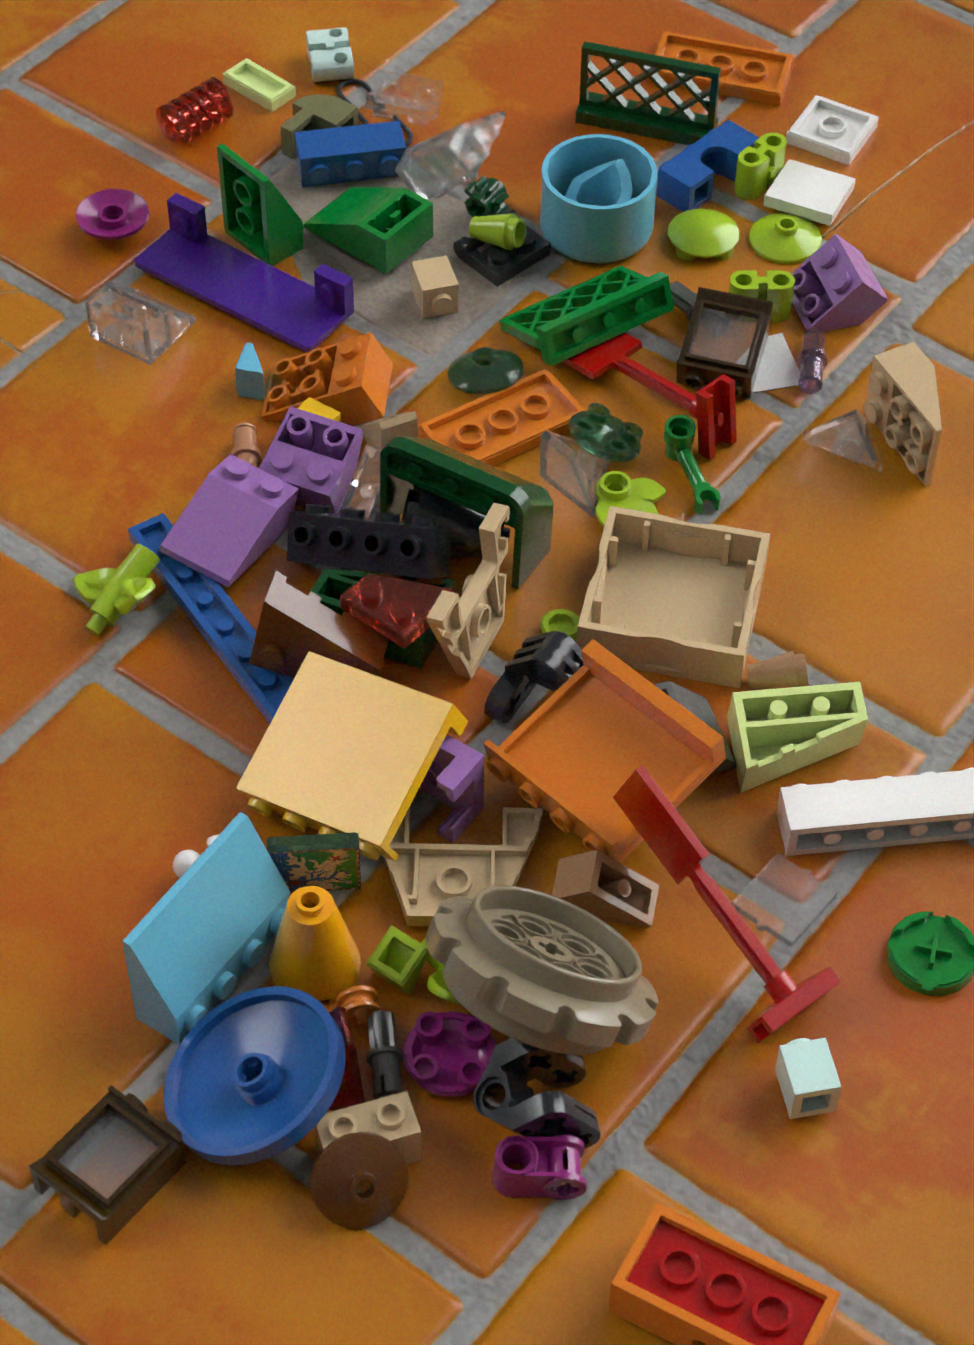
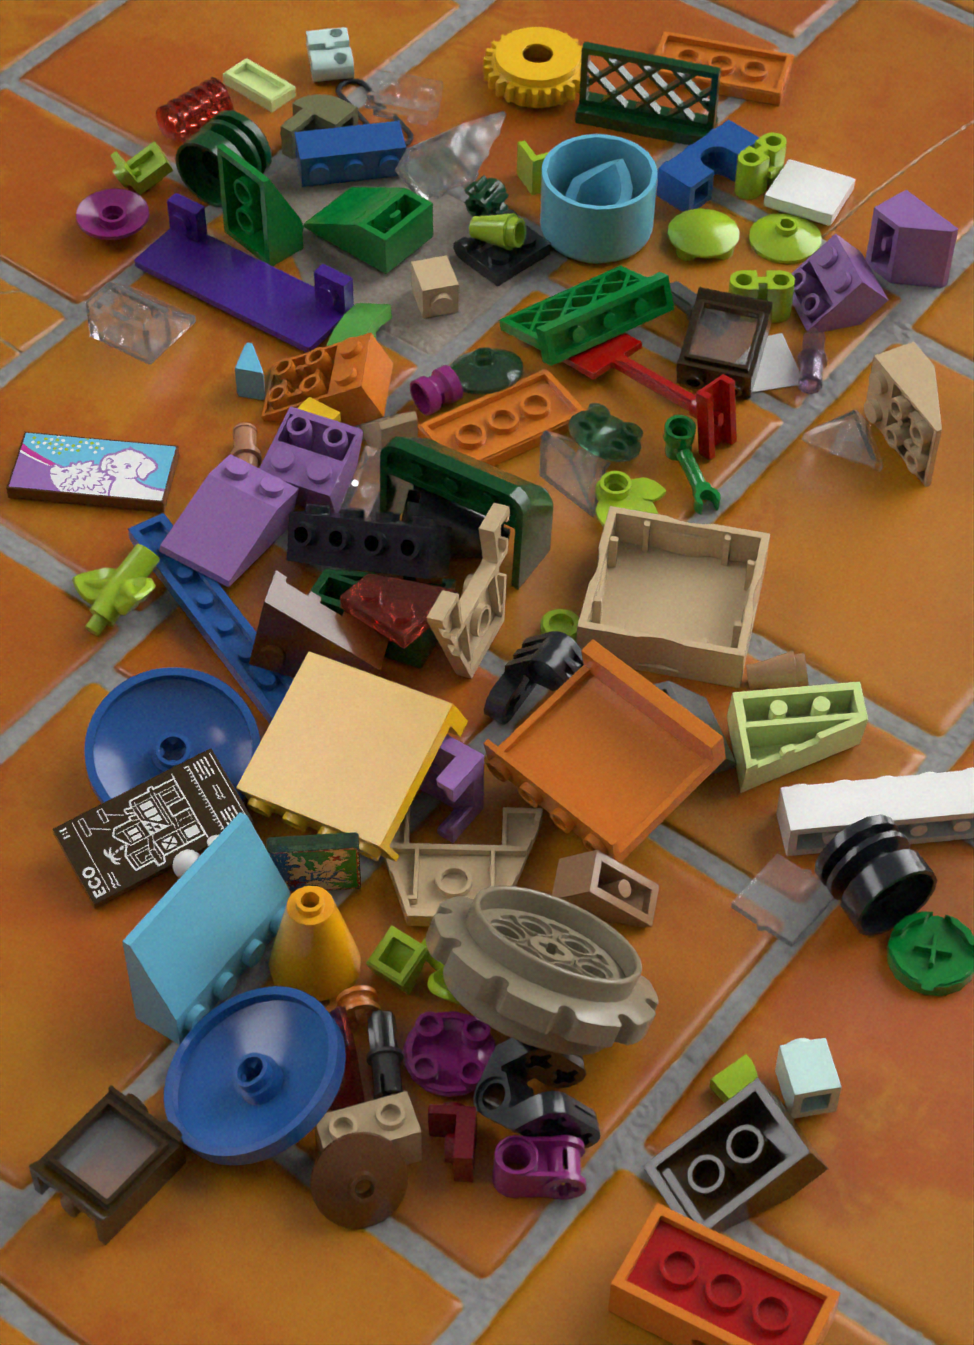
(93, 471): none -> tile
(142, 169): none -> lime bracket
(147, 826): none -> dark brown tile
(163, 721): none -> blue dish
(198, 155): none -> dark green wheel
(361, 320): none -> bright green slope
(437, 389): none -> magenta wheel
(459, 1128): none -> dark red bracket
(529, 167): none -> lime panel
(530, 82): none -> yellow gear
(682, 858): red piece -> none
(733, 1078): none -> lime tile
(736, 1161): none -> dark brown slope
(832, 130): white tile -> none
(875, 874): none -> black wheel
(910, 242): none -> medium lavender slope

